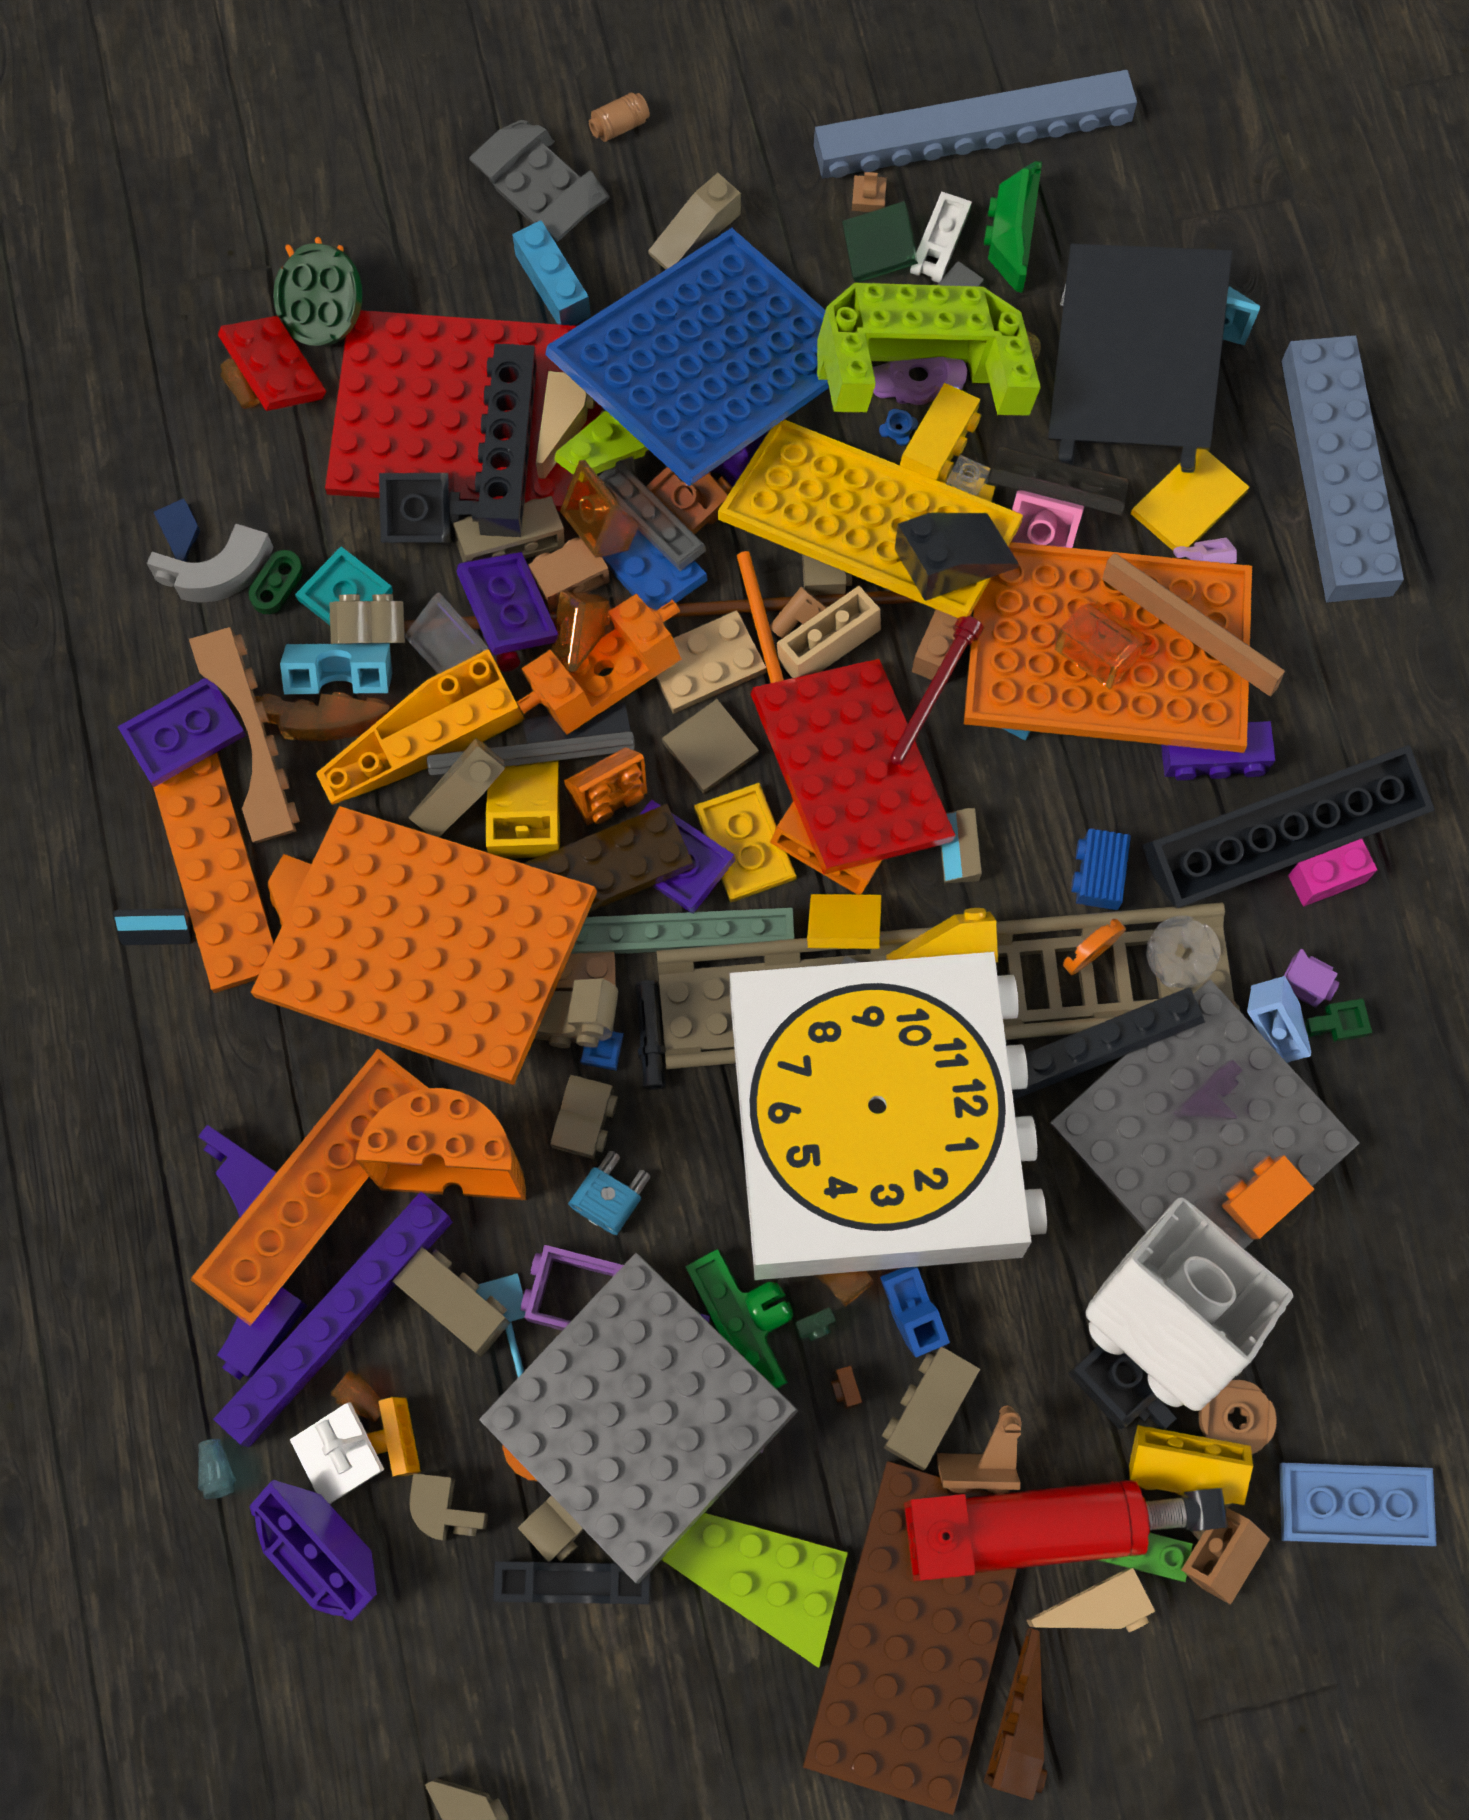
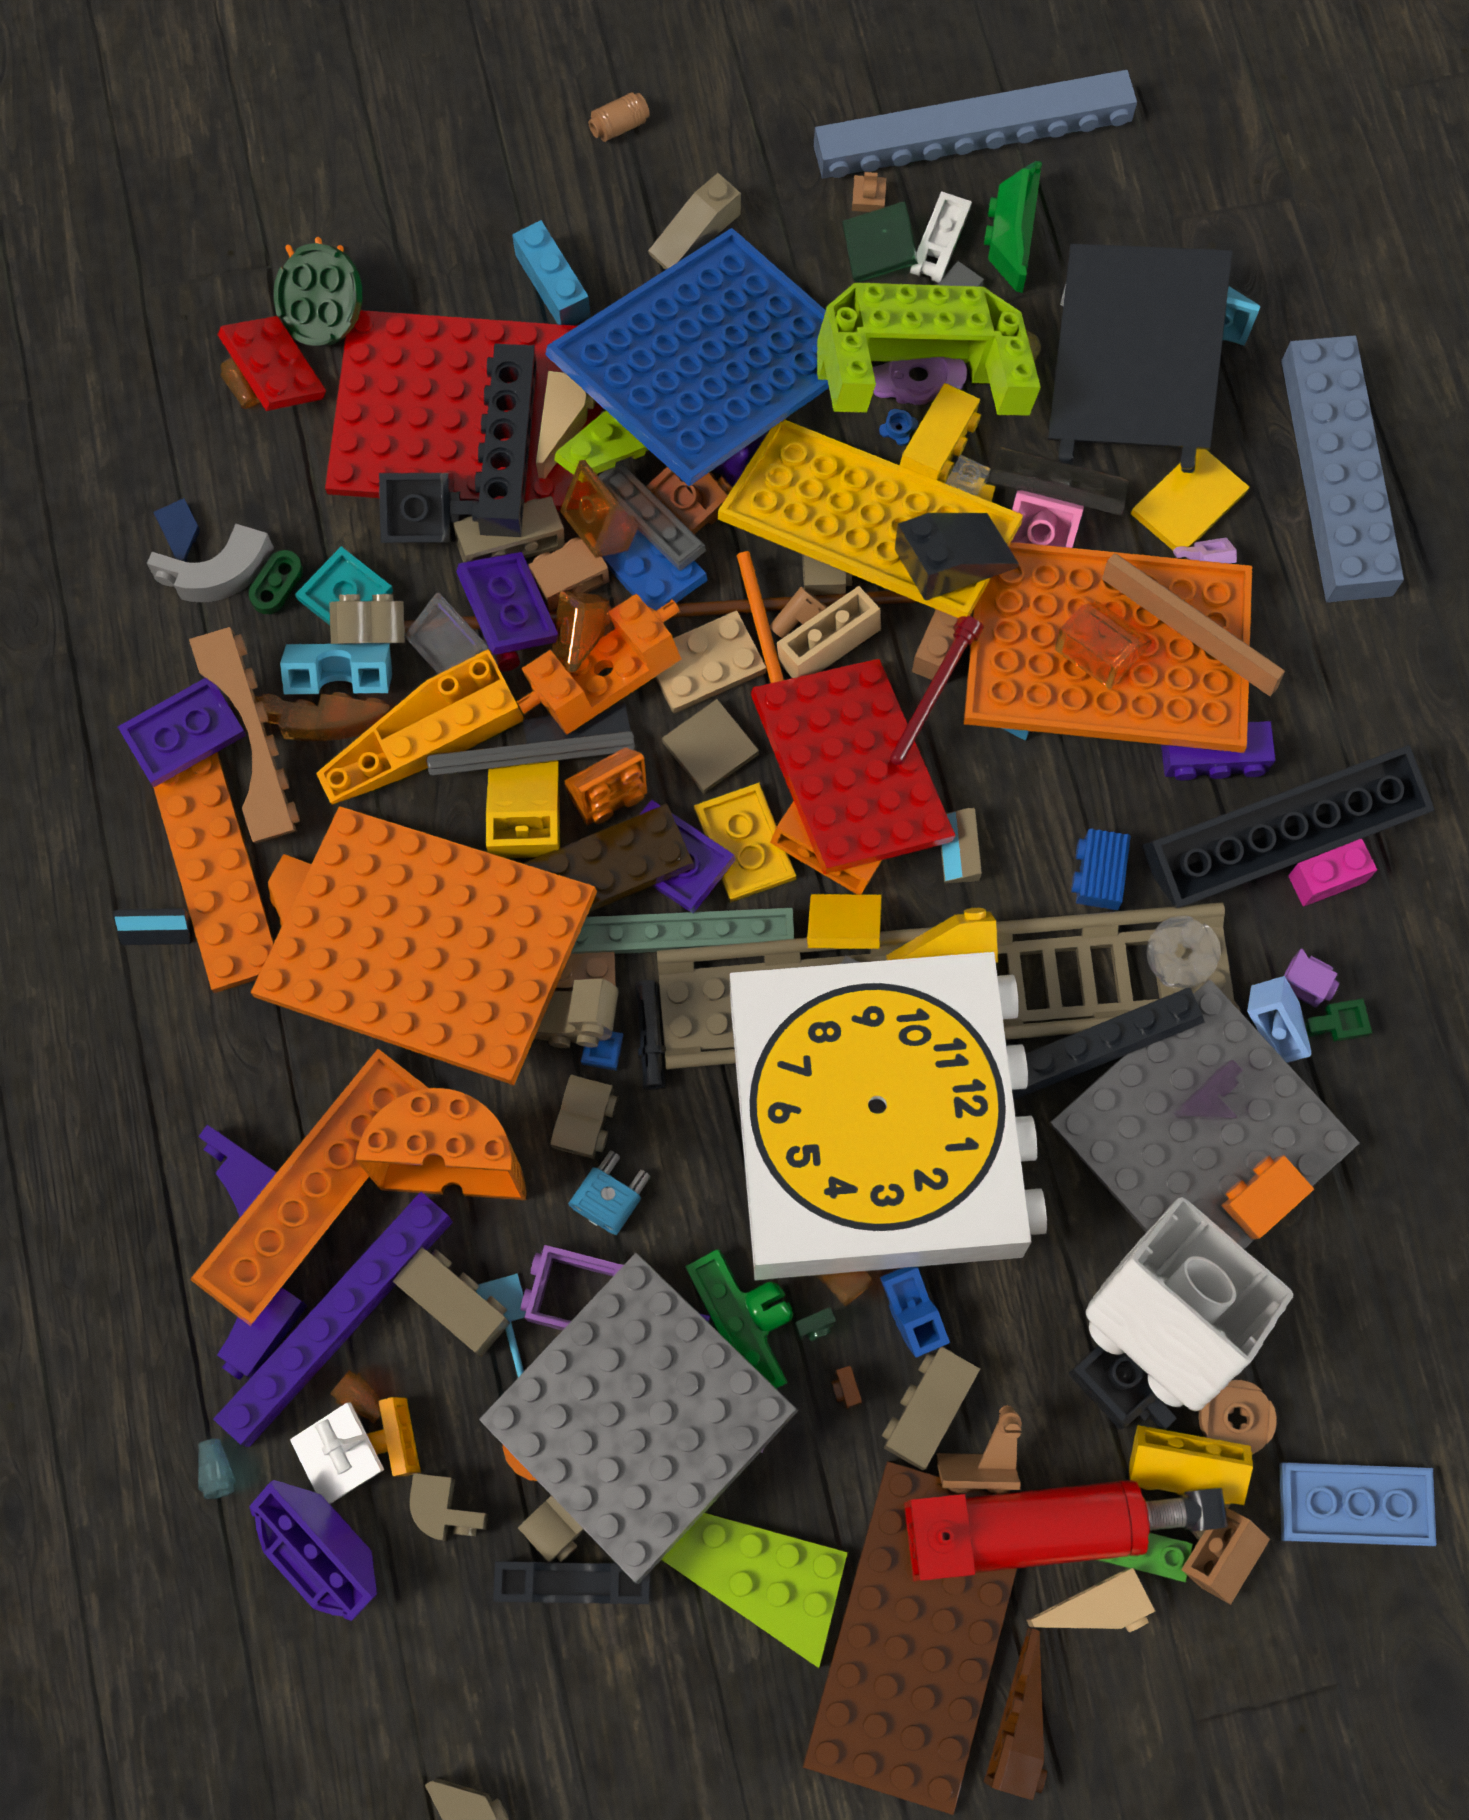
(458, 788): dark tan slope -> none
(537, 179): dark grey piece -> none
(1094, 946): orange tile -> none

